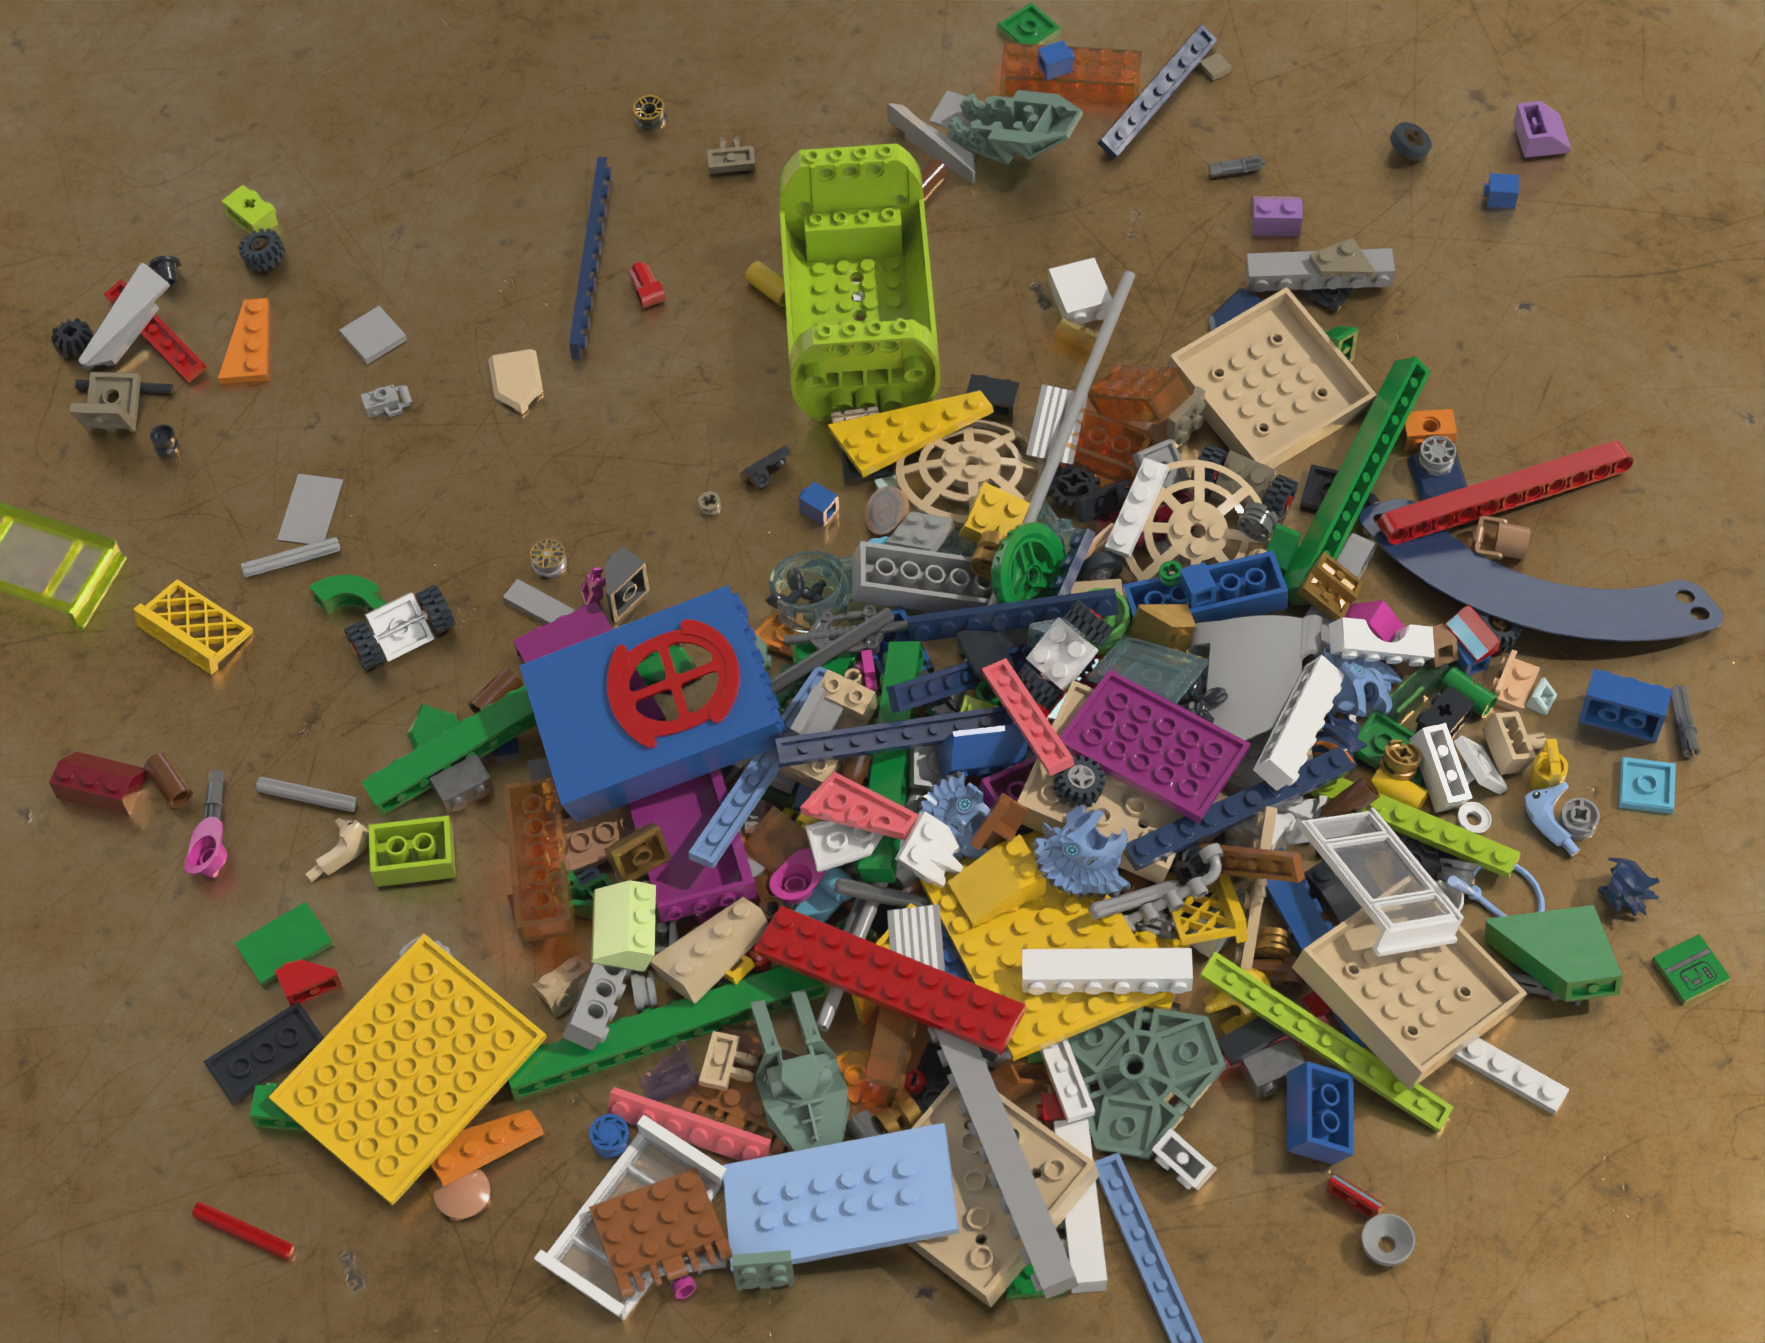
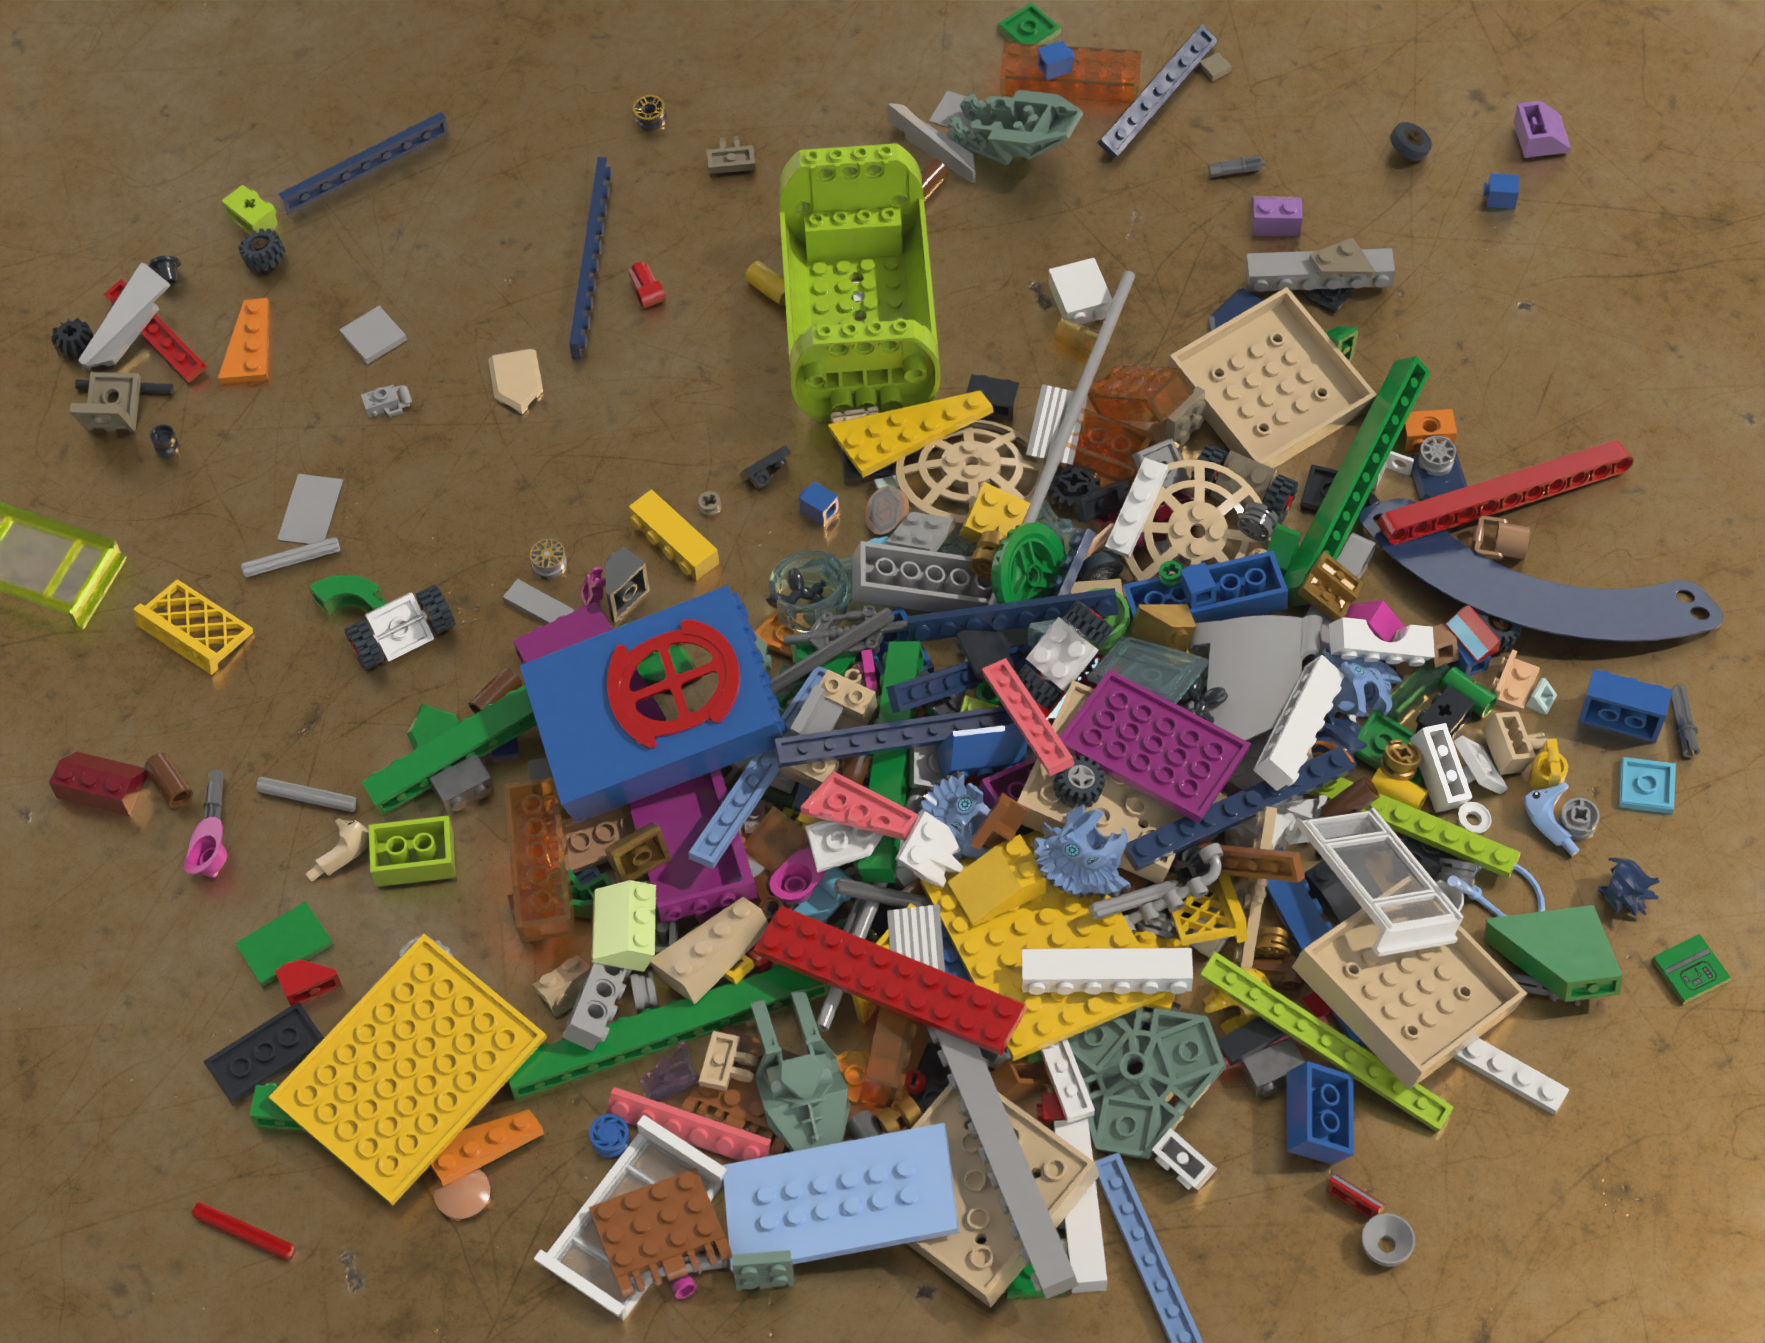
(363, 163): none -> dark blue plate
(673, 535): none -> yellow brick
(1391, 465): none -> white bracket

